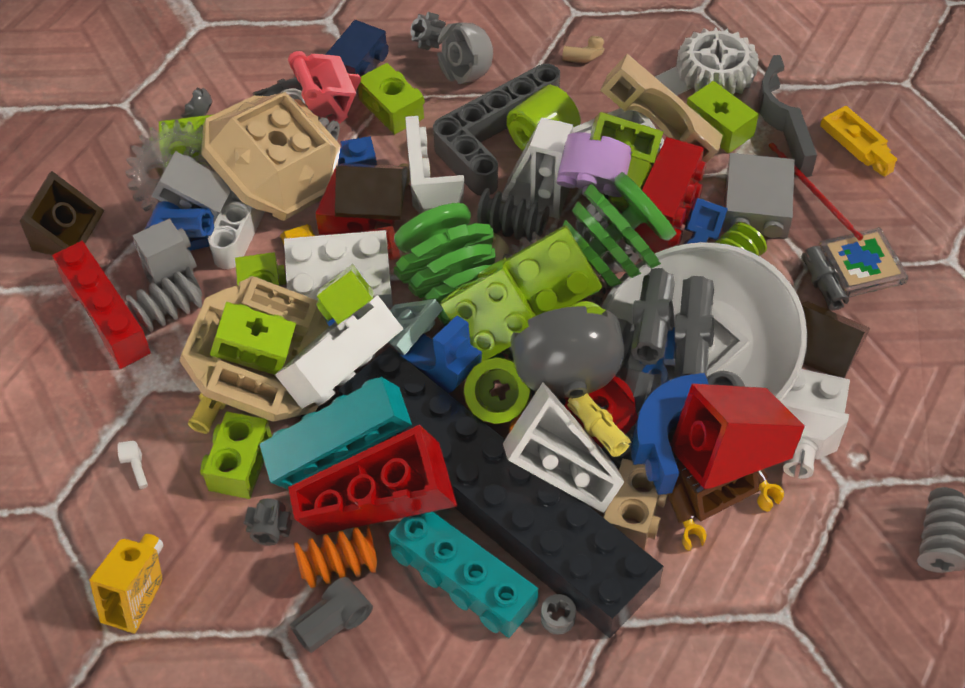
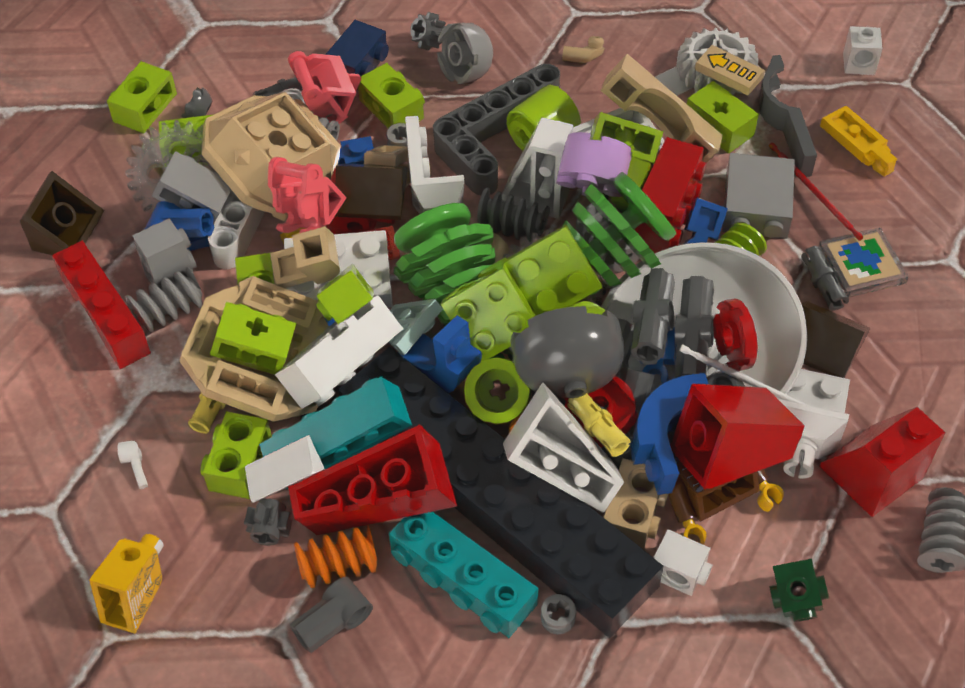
(142, 97): none -> lime brick
(282, 469): none -> white slope
(303, 195): none -> coral piece
(310, 259): none -> tan brick
(386, 155): none -> tan tile
(393, 134): none -> light grey bush
(683, 562): none -> white brick
(729, 70): none -> tan tile
(735, 334): none -> red tile
(736, 374): none -> white piece
(794, 576): none -> dark green brick
(862, 50): none -> white brick
(885, 459): none -> red slope

